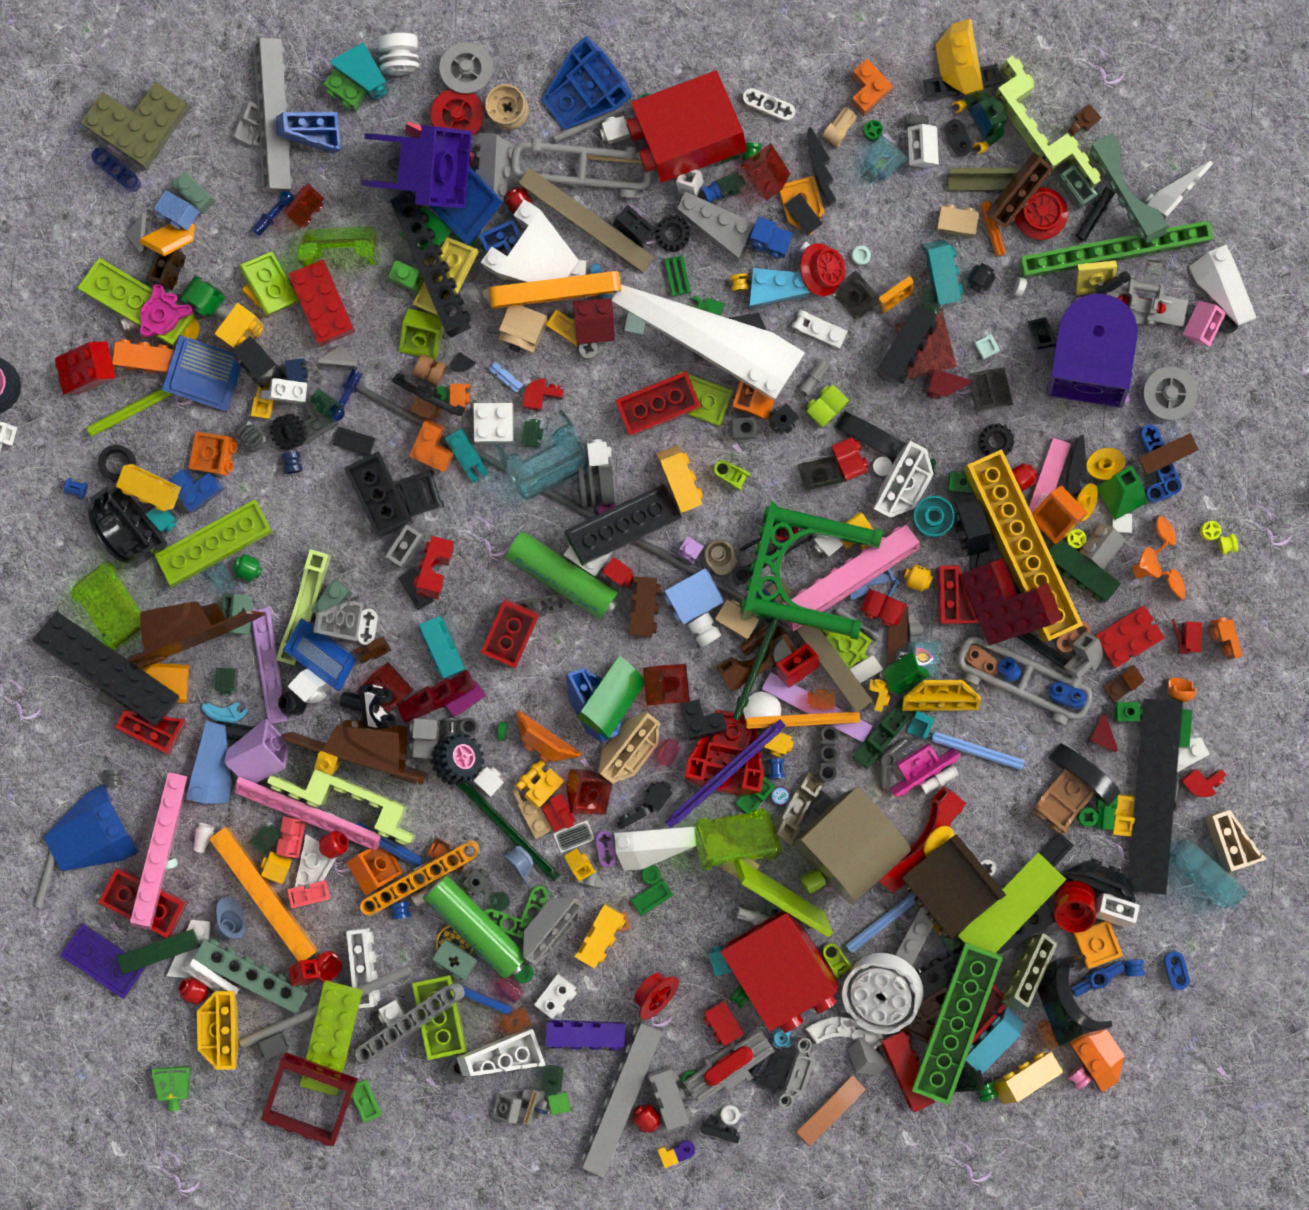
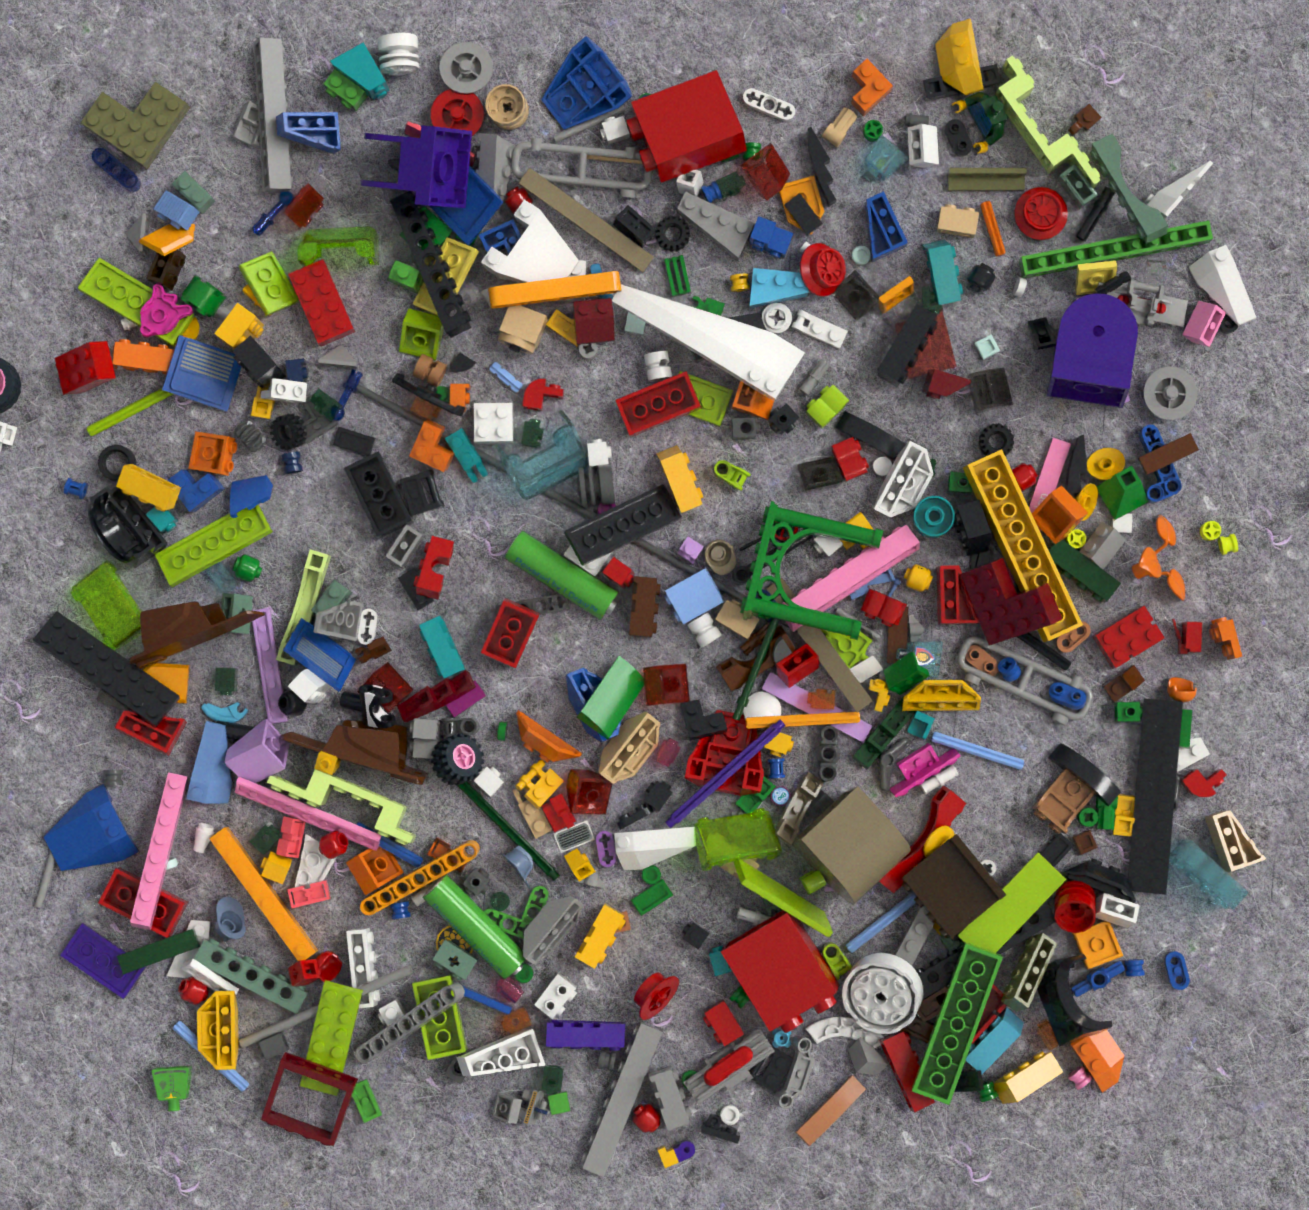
(191, 1038): none -> light blue axle
(249, 493): none -> blue slope
(606, 1060): none -> dark grey wheel
(657, 366): none -> white wheel
(695, 934): none -> black brick
(784, 313): none -> white gear
(883, 228): none -> blue wedge
(1019, 190): reddish brown brick -> none
(1084, 842): none -> reddish brown tile
(1088, 655): light grey brick -> none
(1102, 734): dark red slope -> none

